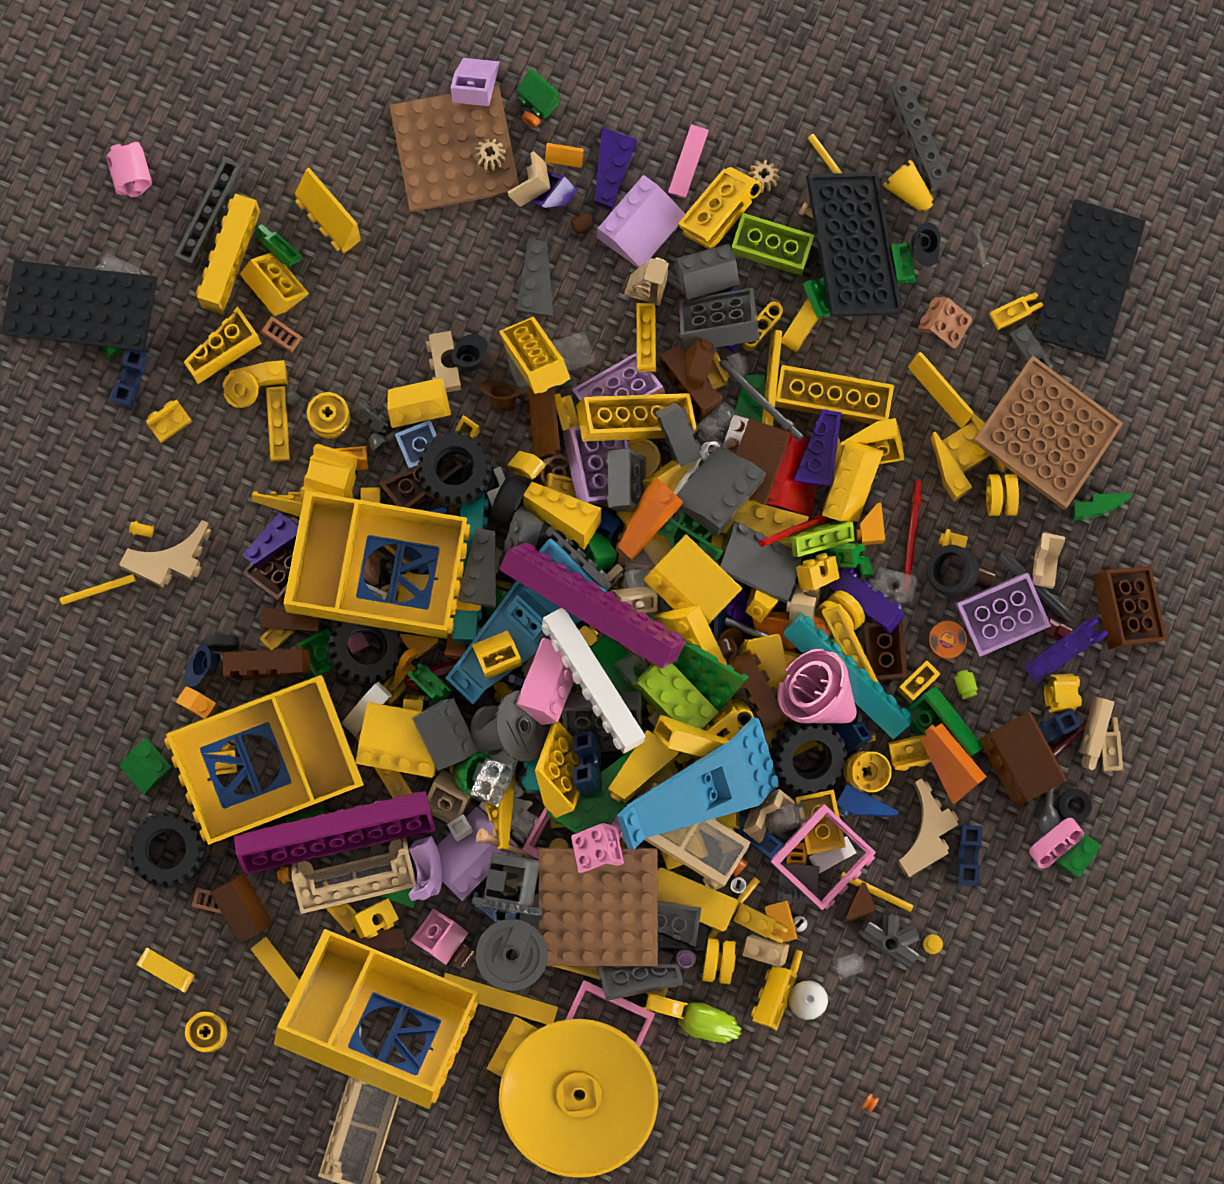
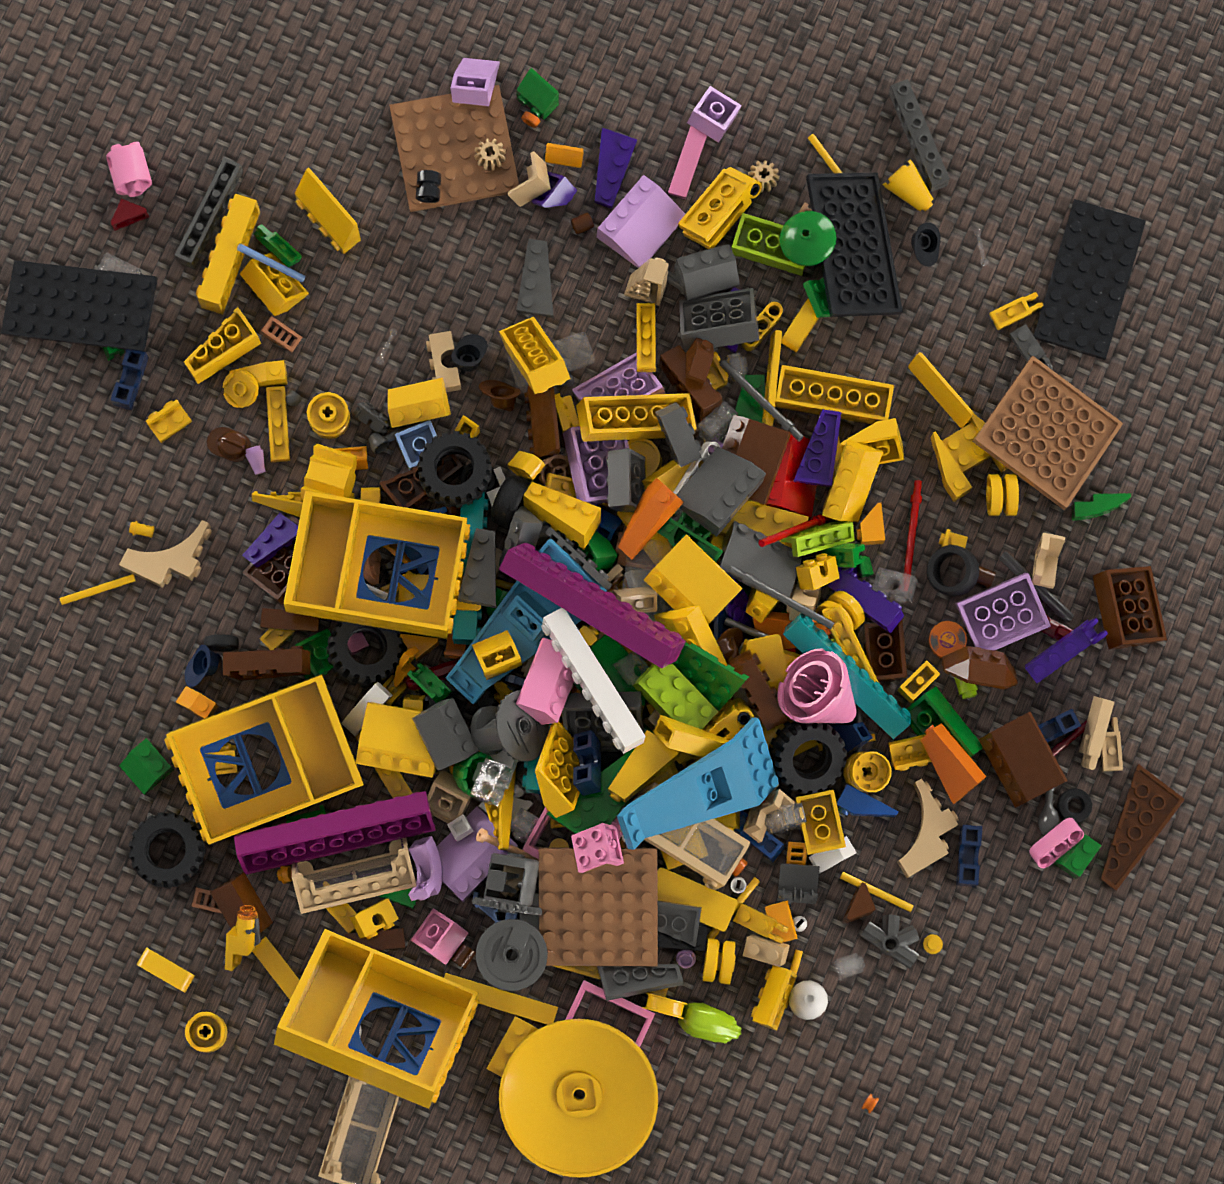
(127, 214): none -> dark red slope
(228, 444): none -> reddish brown piece
(243, 937): none -> yellow plate
(256, 459): none -> lavender cone
(270, 262): none -> medium blue bar
(379, 360): none -> clear hinge
(428, 186): none -> black wheel
(714, 114): none -> lavender brick
(748, 579): none -> dark grey bar
(812, 248): none -> green dish
(853, 873): bright pink window -> none
(903, 263): green hinge -> none
(945, 321): nougat bracket -> none
(980, 667): none -> reddish brown wedge
(1062, 692): yellow brick -> none
(1143, 817): none -> reddish brown wing

